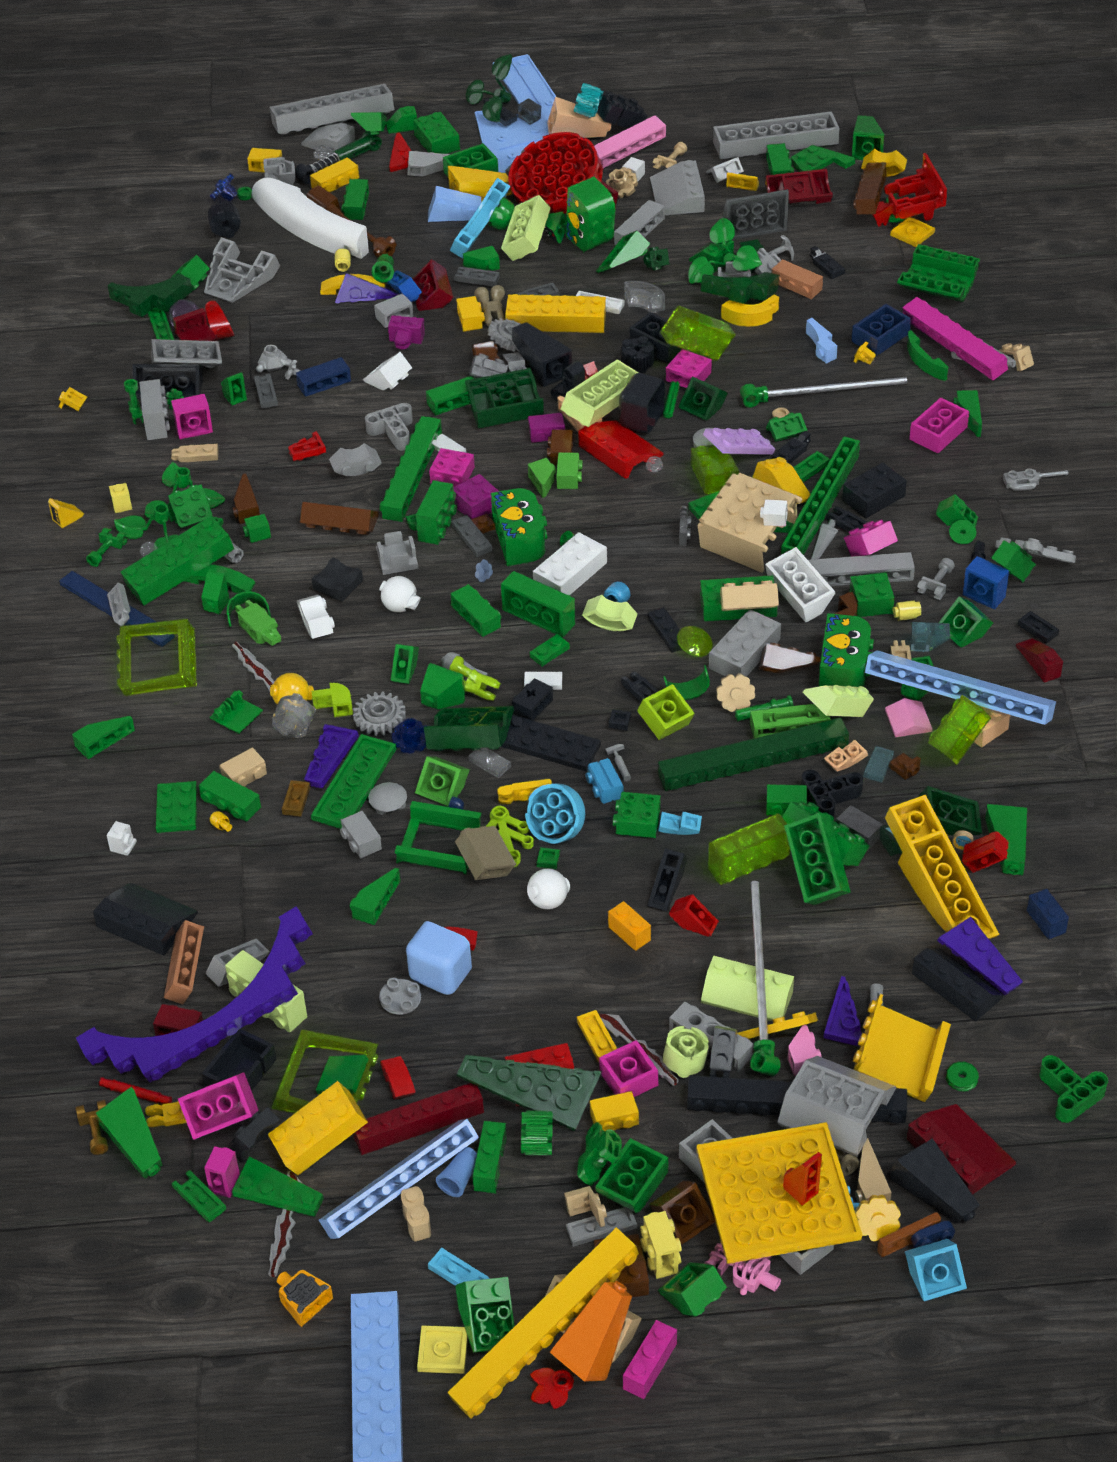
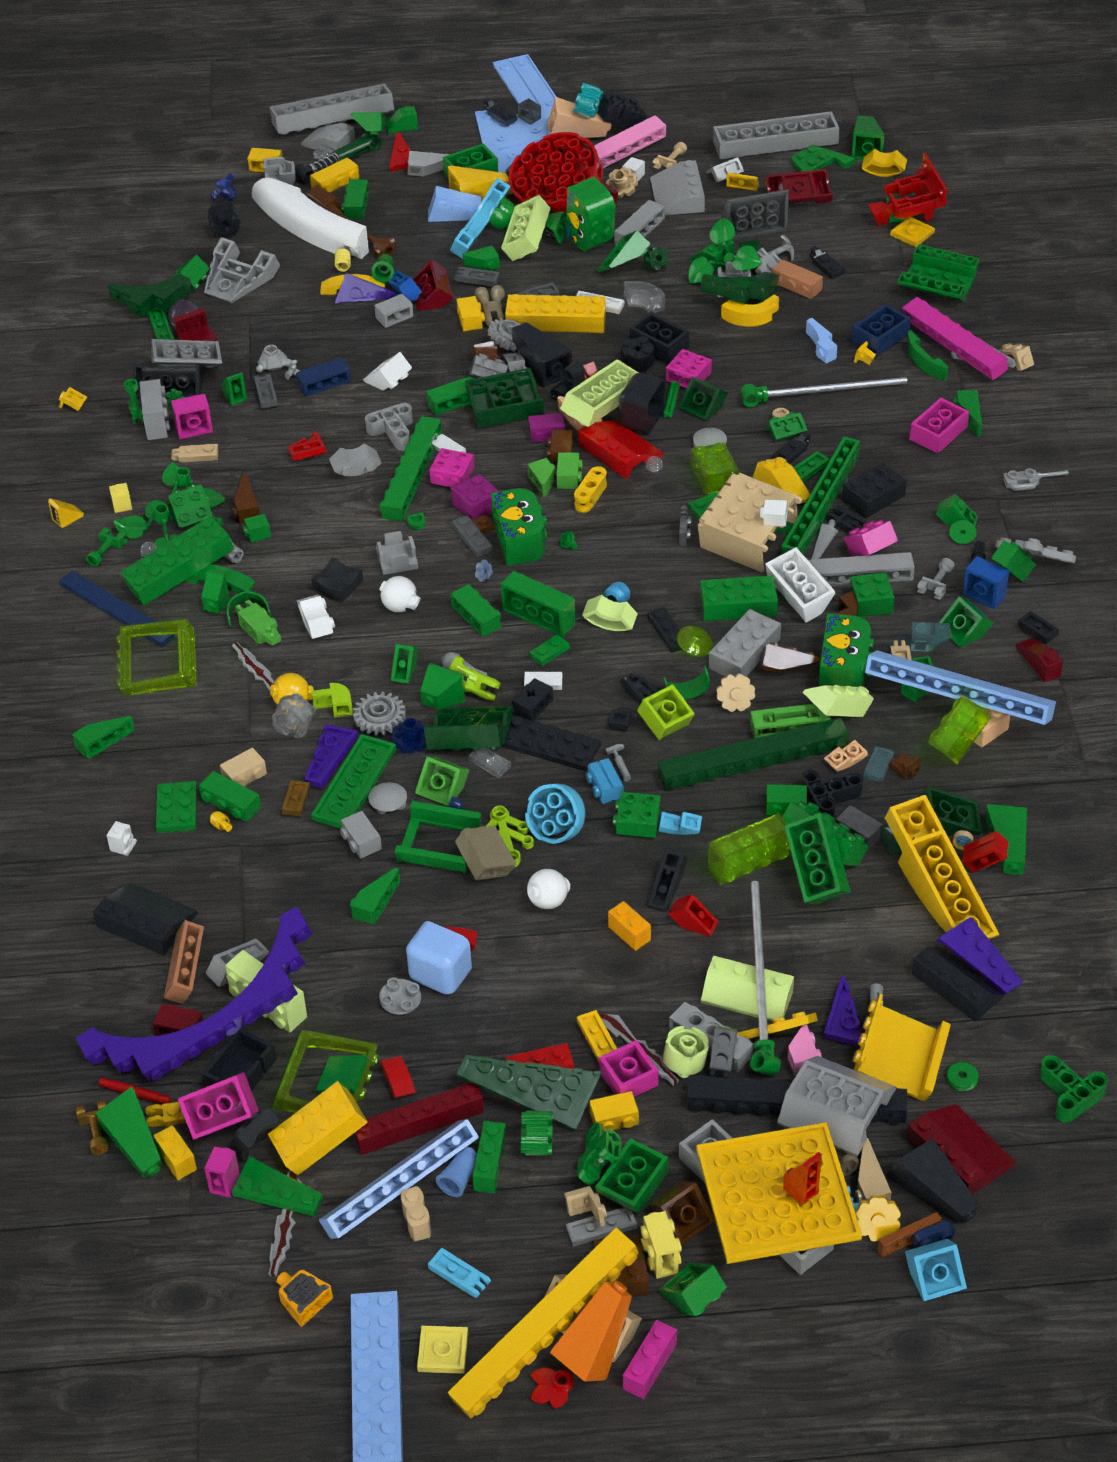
(119, 604): light grey hinge -> none
(175, 1152): none -> yellow brick
(200, 1197): green hinge -> none
(217, 320): red piece -> none
(235, 712): green hinge -> none
(244, 193): green tile -> none
(339, 517): reddish brown slope -> none
(405, 331): magenta brick -> none
(436, 134): green brick -> none
(436, 512): green brick -> none
(485, 1311): green slope -> none
(493, 107): dark green plant -> none
(519, 791): yellow hinge -> none
(548, 858): green tile -> none
(572, 564): white brick -> none
(590, 489): none -> yellow piece
(697, 333): clear neon green brick -> none
(739, 441): lavender plate -> none
(744, 713): green pin -> none
(749, 596): tan brick -> none
(755, 1268): bright pink torso -> none
(778, 159): green brick -> none
(870, 188): reddish brown brick -> none
(907, 610): light yellow brick -> none
(908, 718): bright pink slope -> none
(1047, 914): dark blue brick -> none

